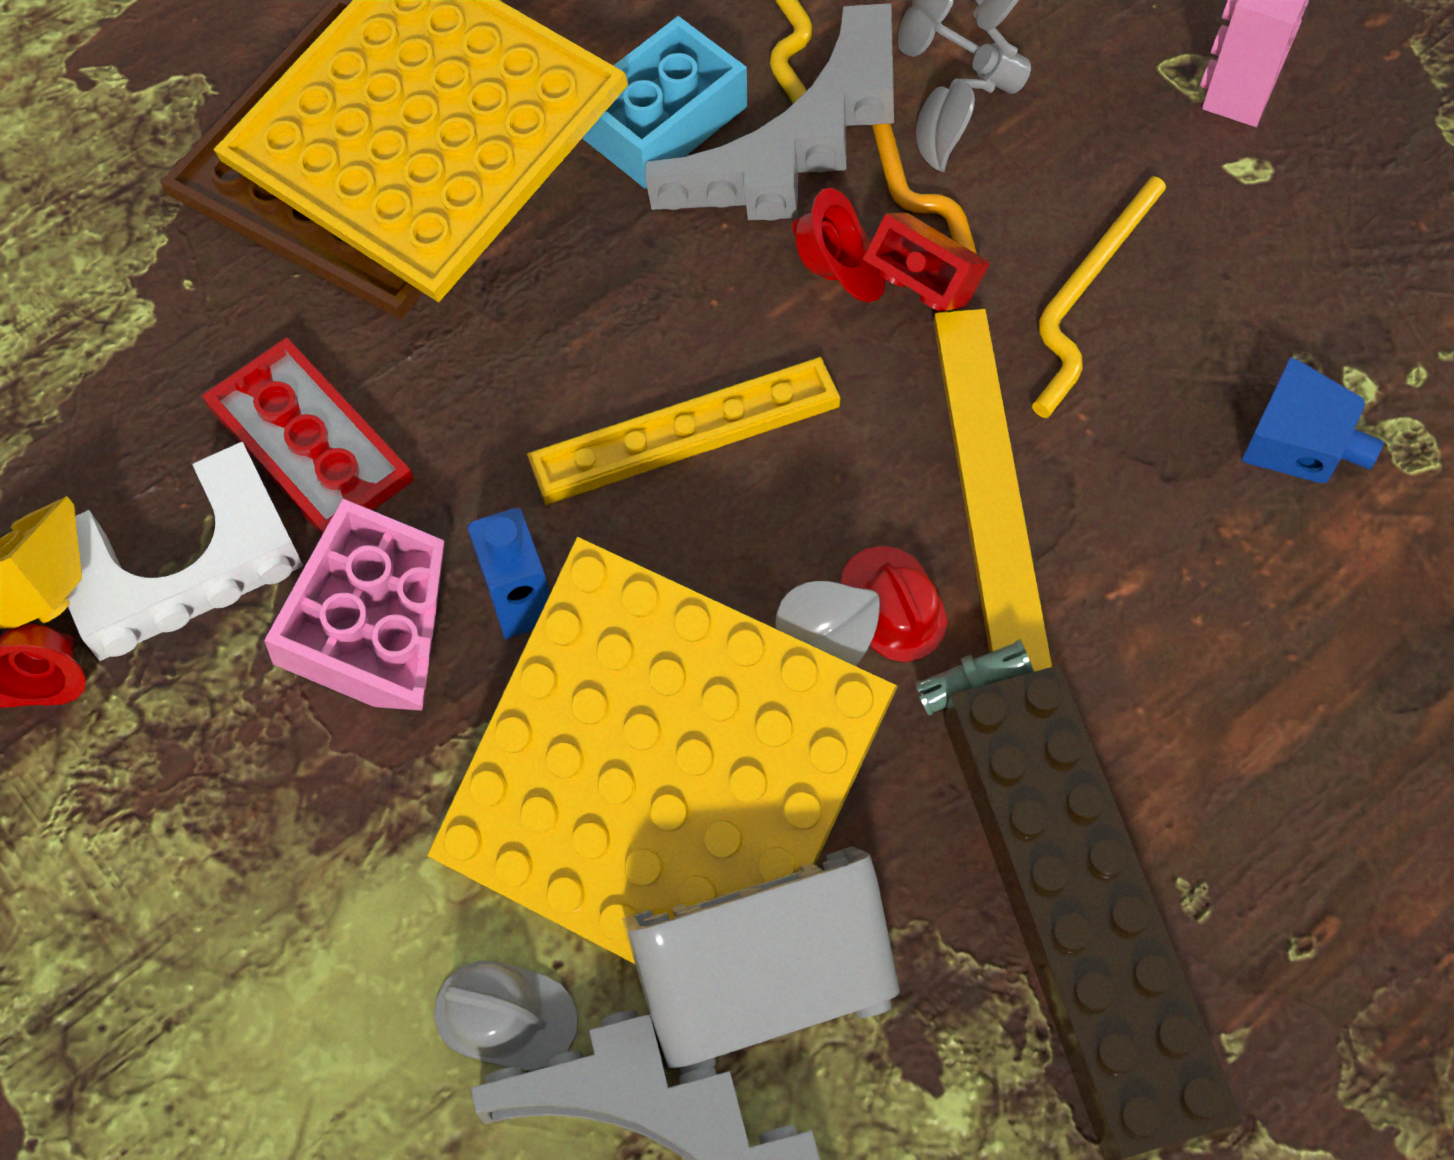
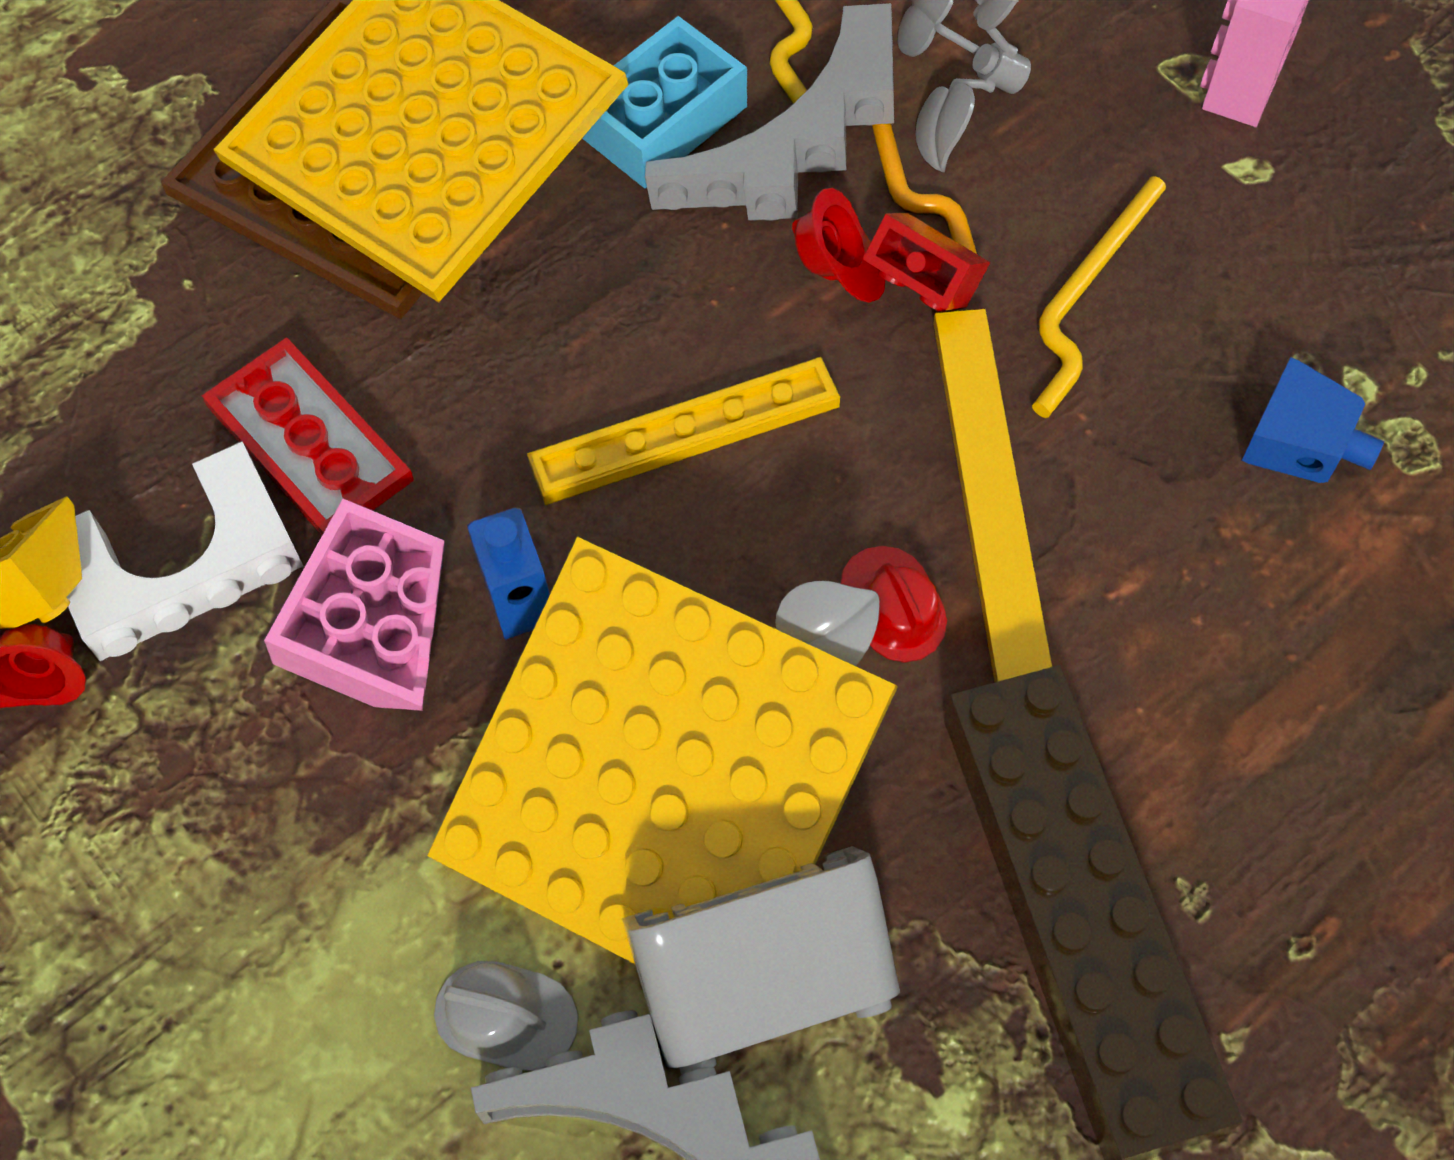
(973, 673): sand green pin -> none

